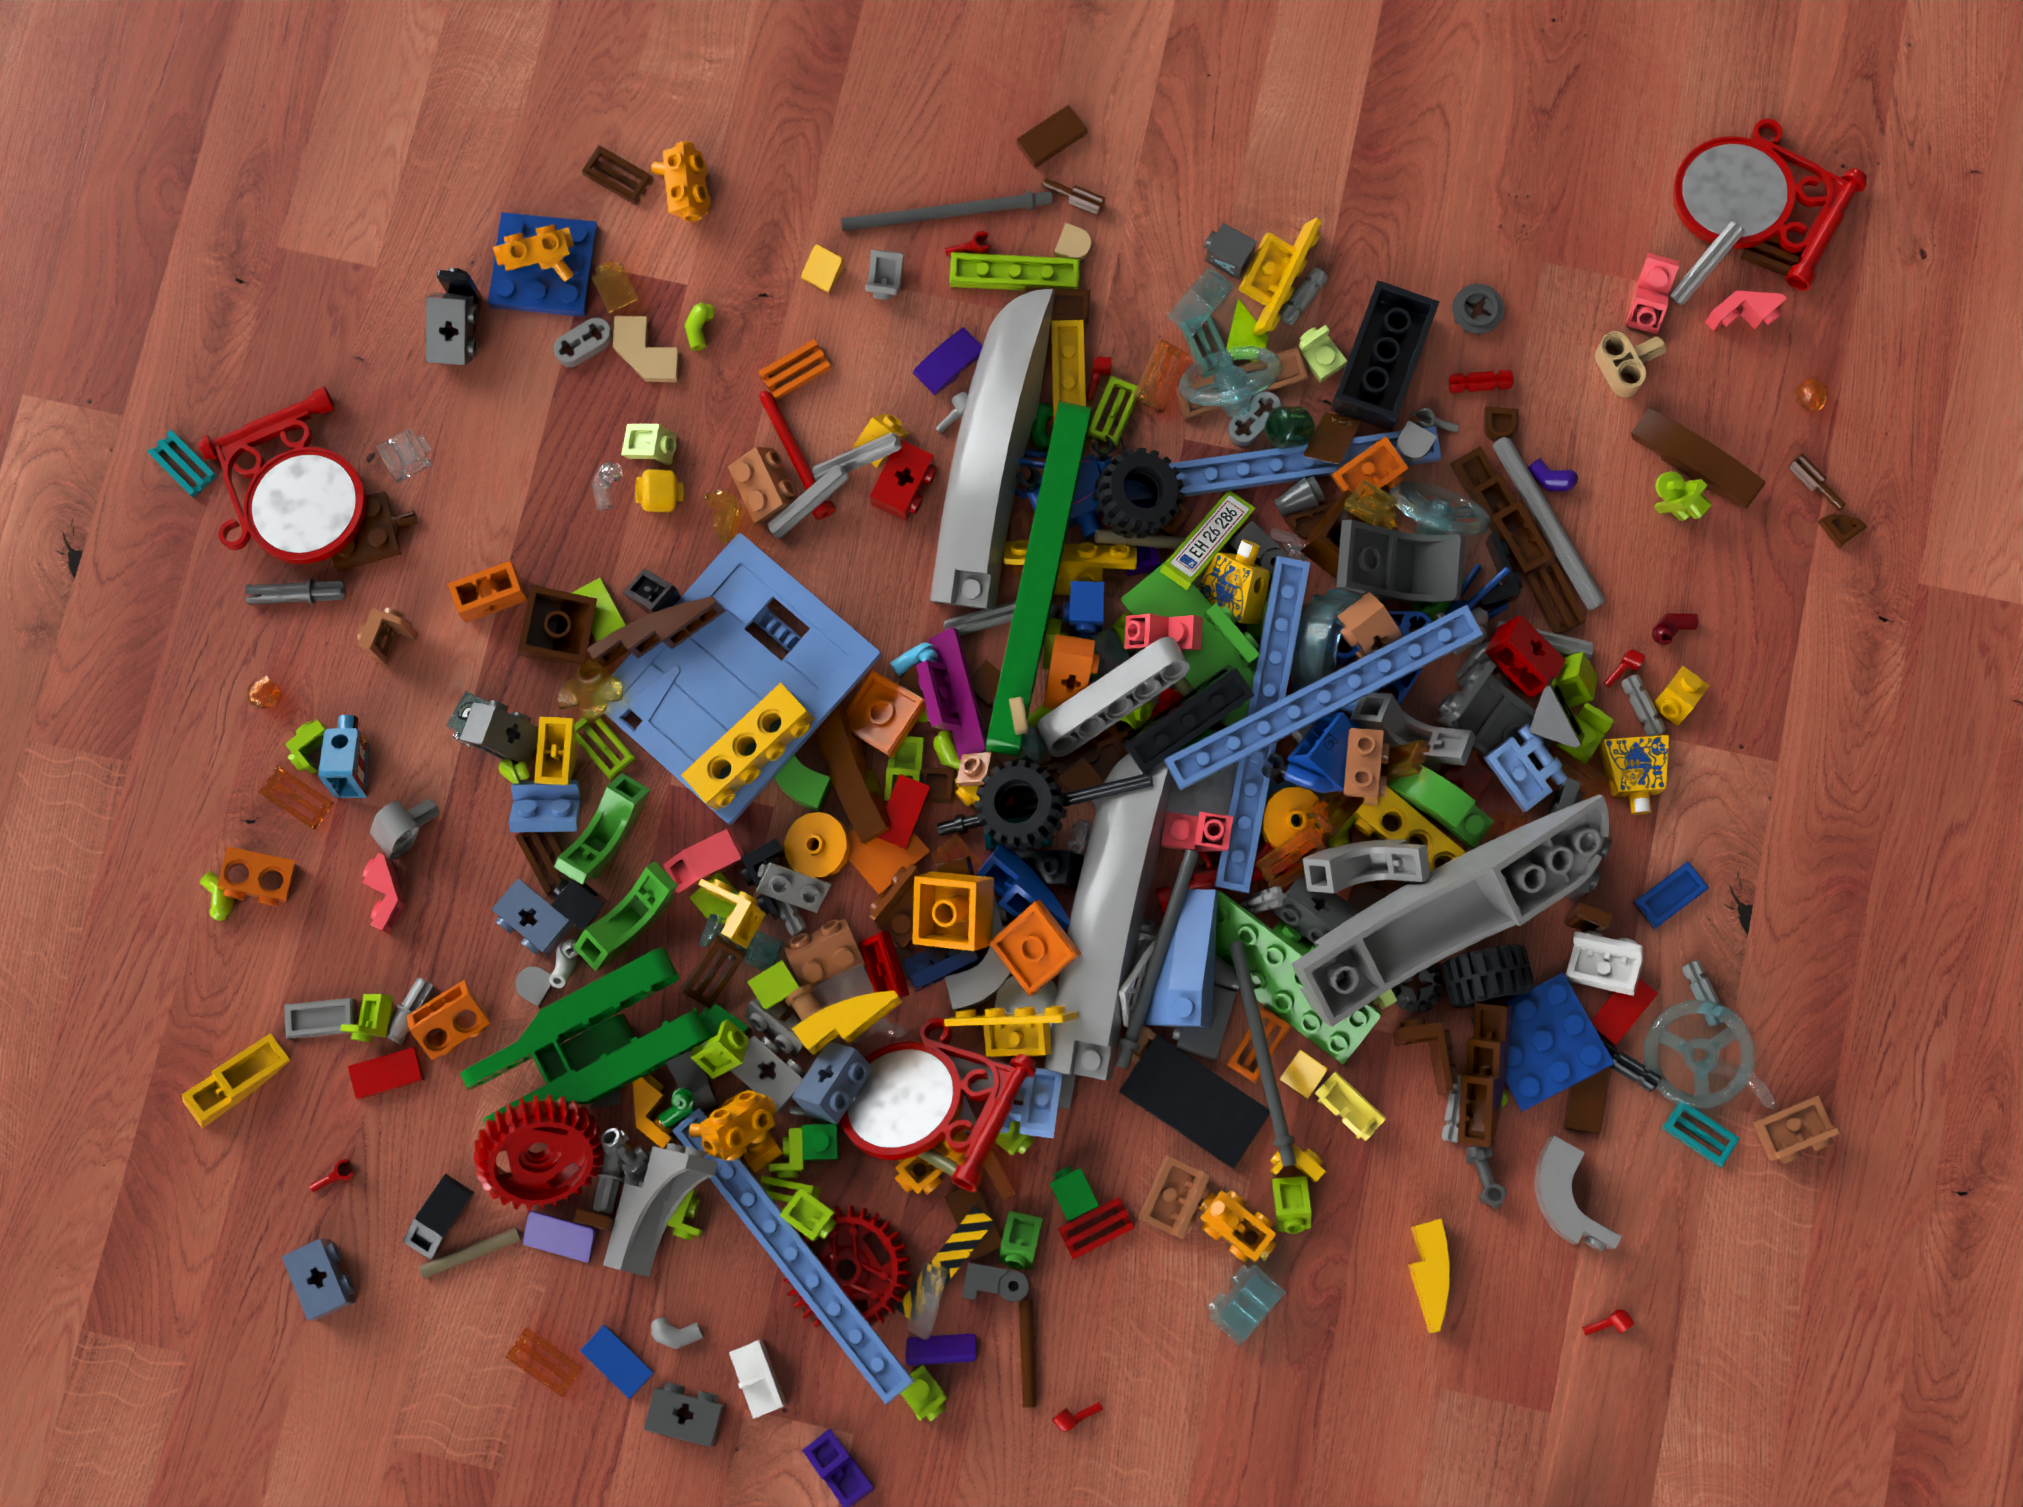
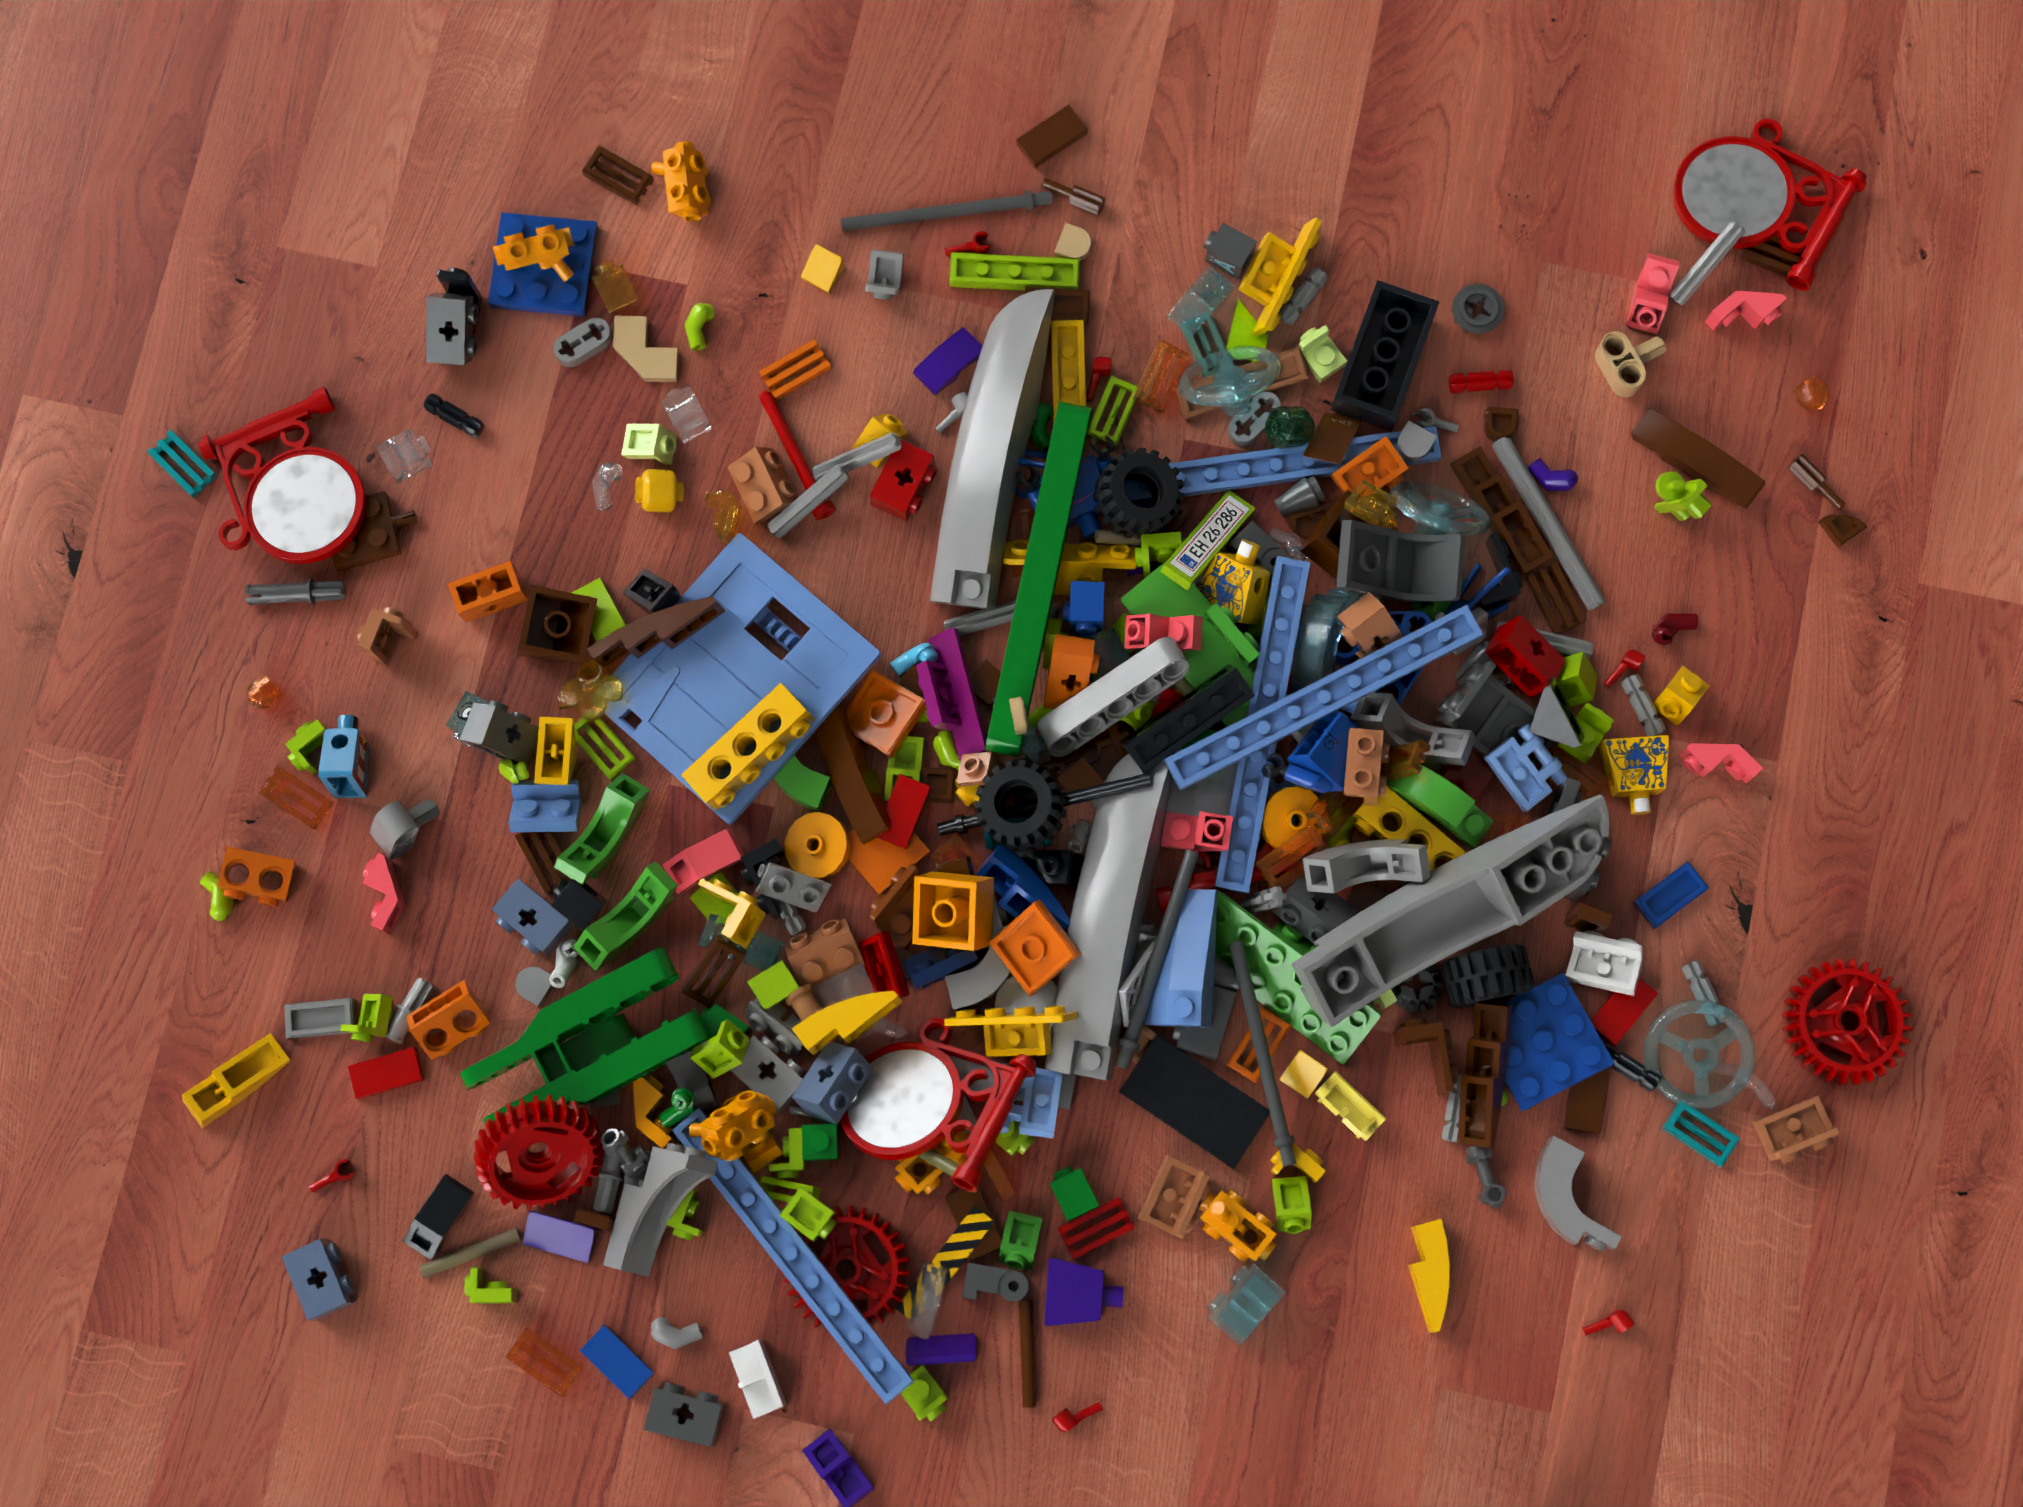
(453, 415): none -> black axle
(494, 1293): none -> lime bracket
(685, 413): none -> clear brick
(1077, 1293): none -> dark purple torso
(1156, 548): none -> lime bracket
(1703, 758): none -> coral slope
(1822, 1022): none -> red gear

